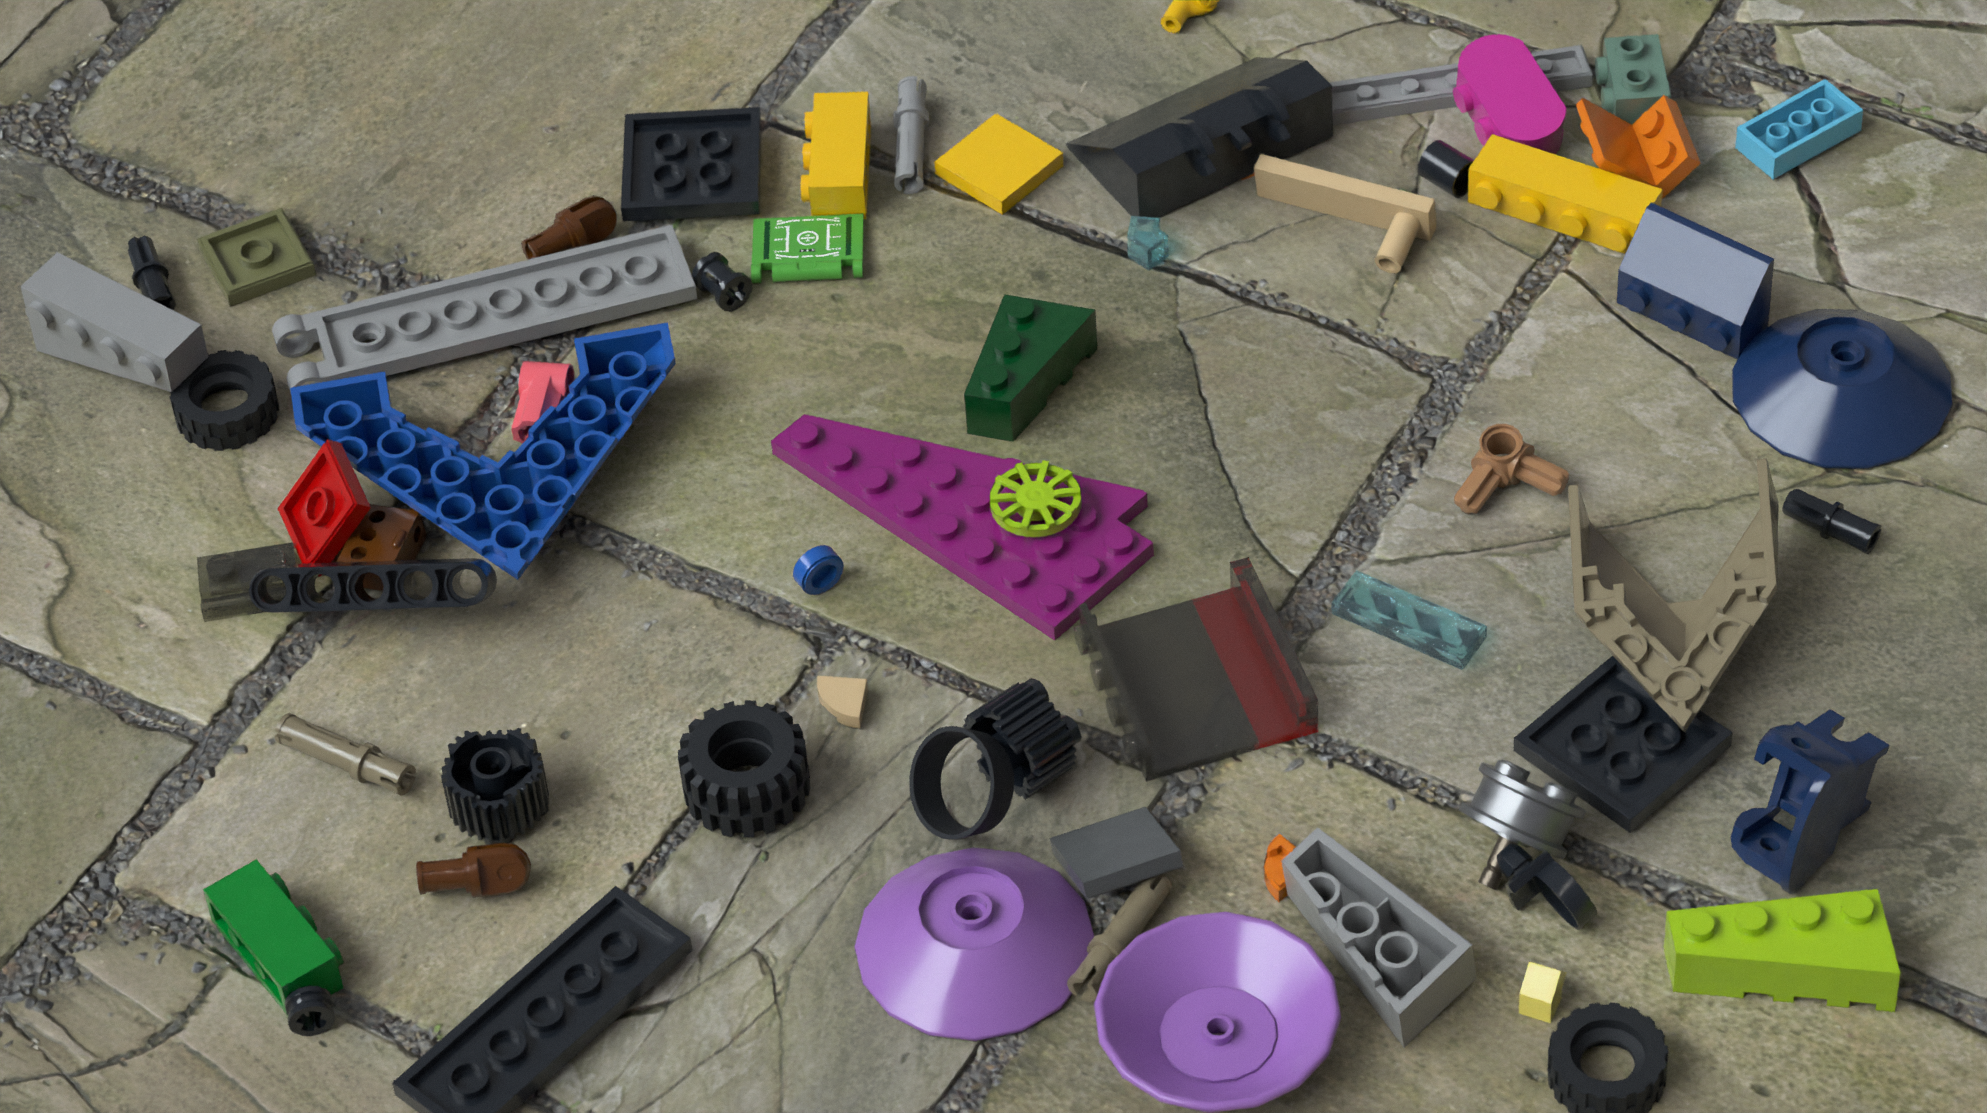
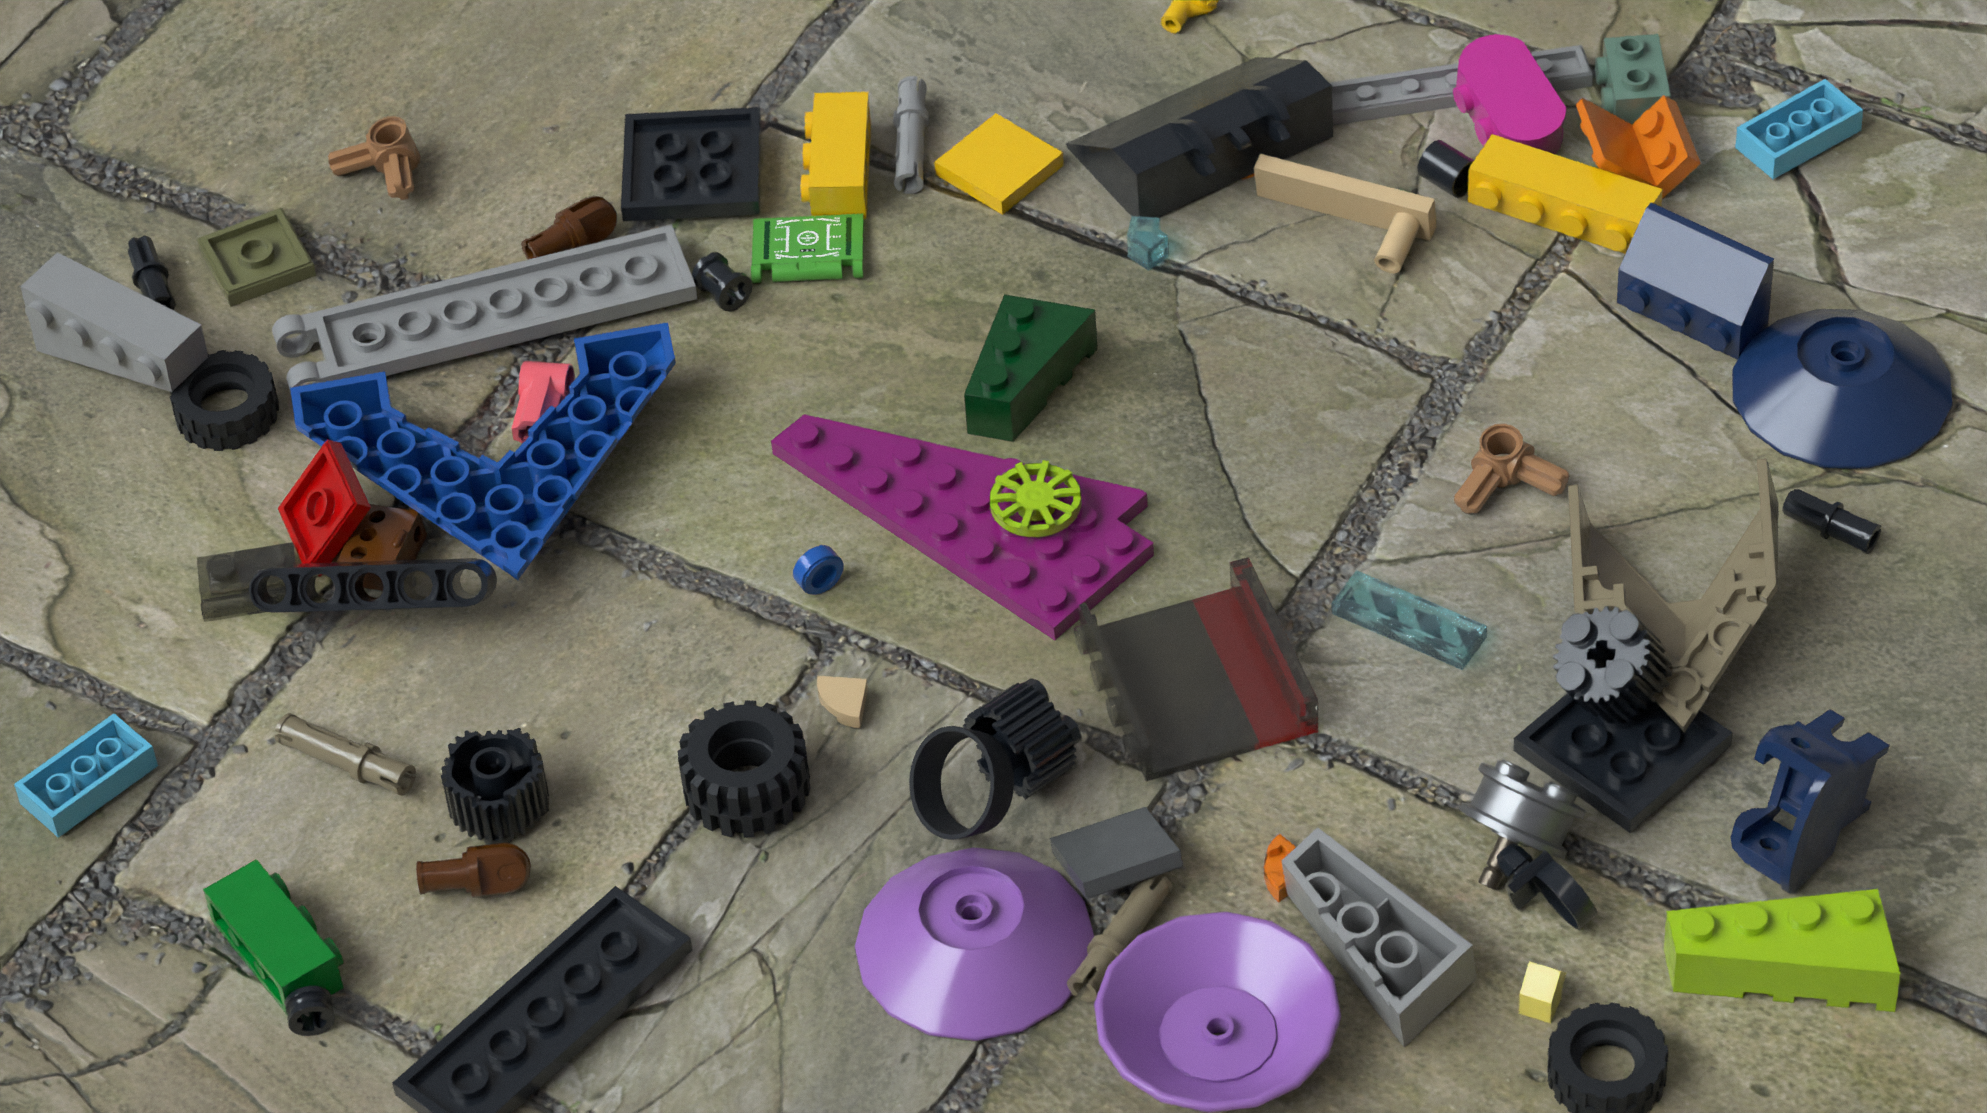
(86, 775): none -> medium azure piece
(389, 150): none -> medium nougat axle
(1610, 663): none -> brick

